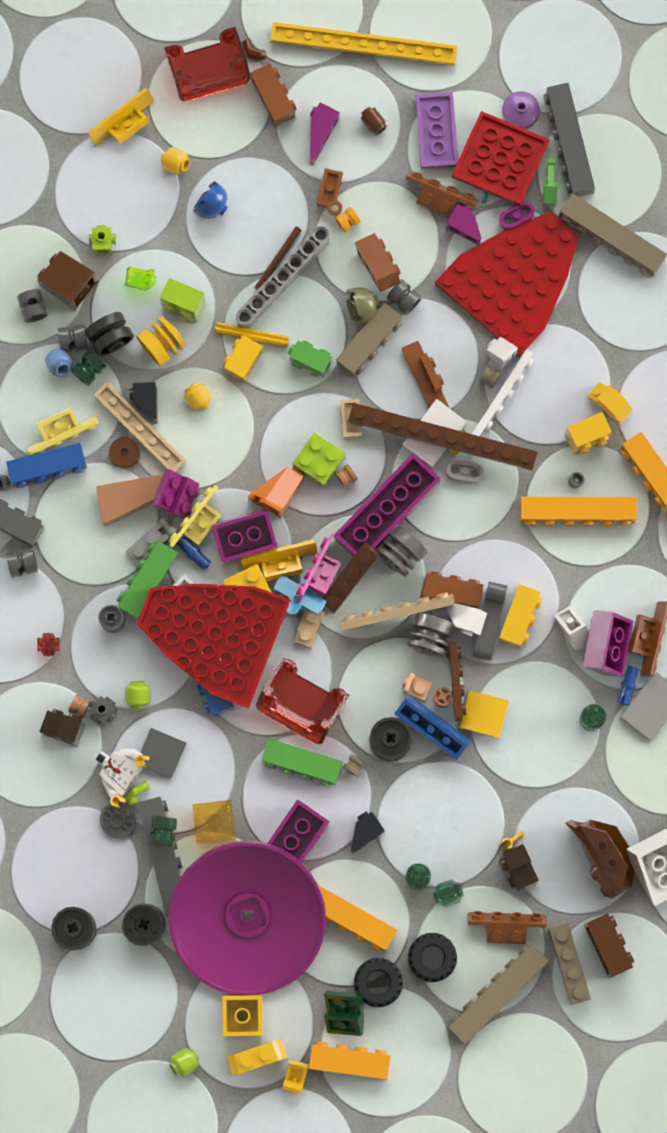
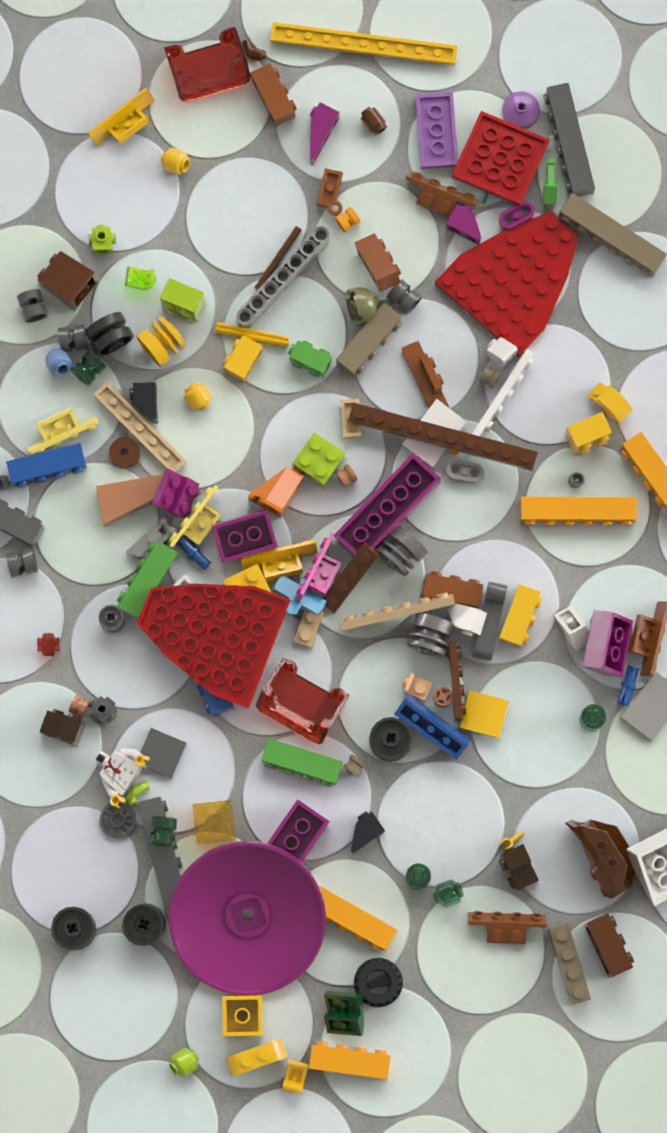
(137, 694): lime head -> none
(212, 202): blue cylinder -> none
(448, 950): black tyre -> none
(498, 994): dark tan brick -> none

